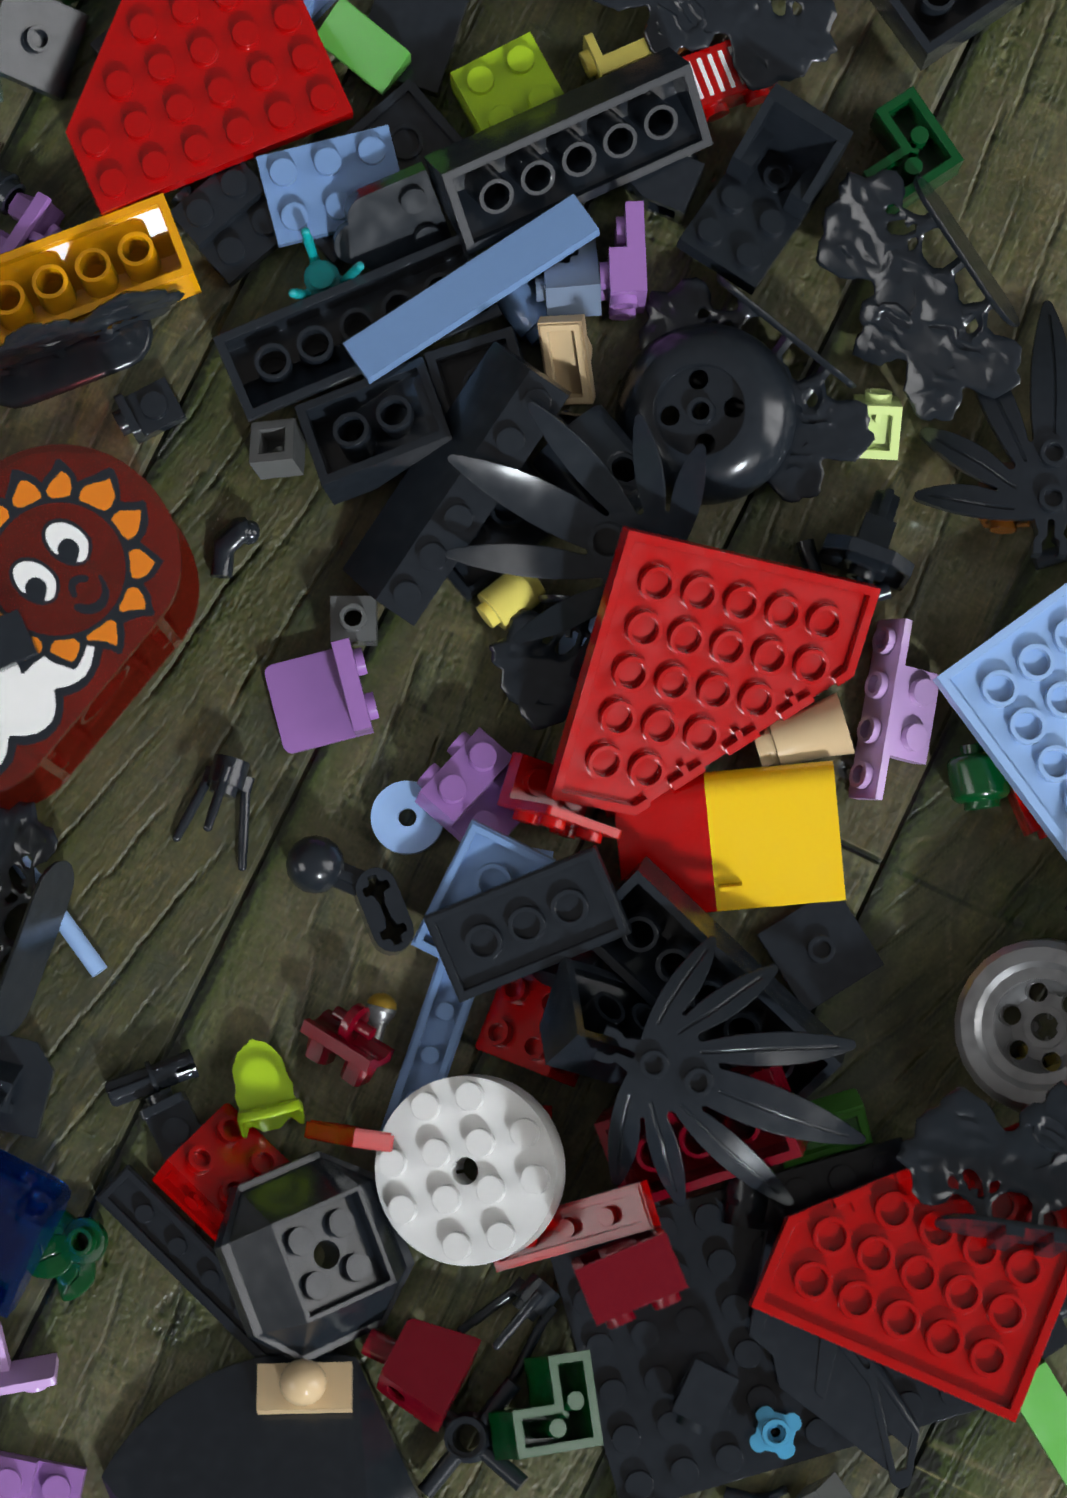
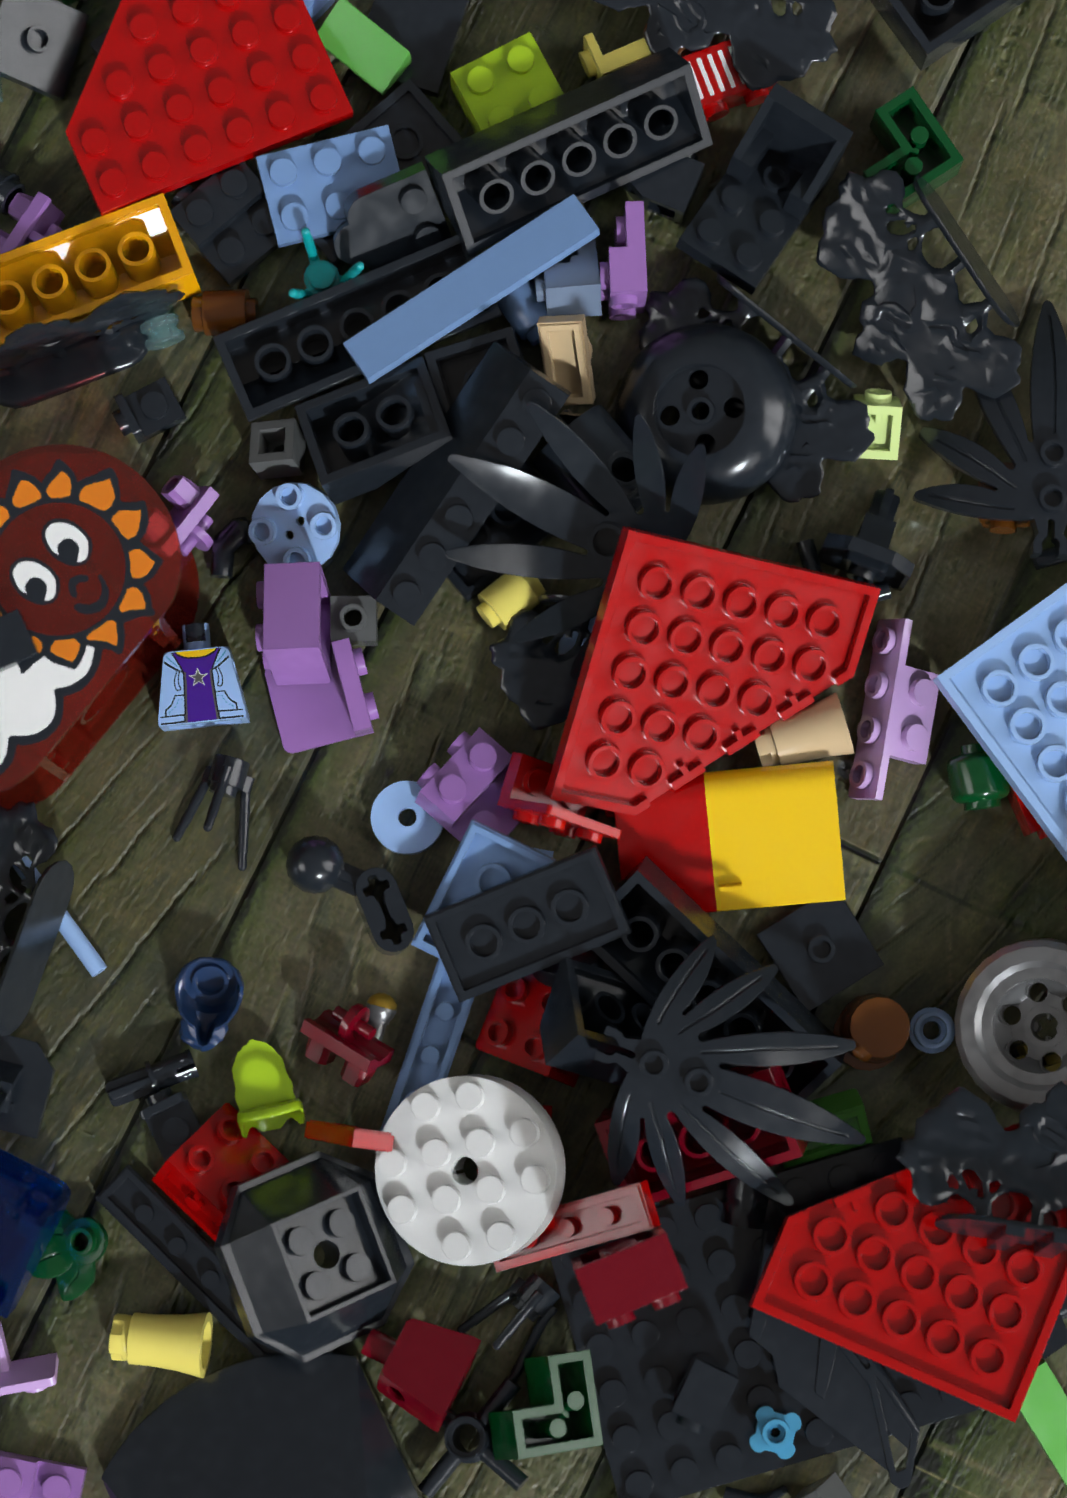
(162, 331): none -> clear light blue bush
(163, 1341): none -> light yellow plant
(190, 511): none -> medium lavender hips
(200, 684): none -> torso
(207, 998): none -> dark blue hair
(222, 310): none -> reddish brown brick
(279, 513): none -> light blue plate
(295, 623): none -> medium lavender piece
(304, 1387): tan tile -> none
(876, 1026): none -> reddish brown hat
(945, 1026): none -> light blue plate

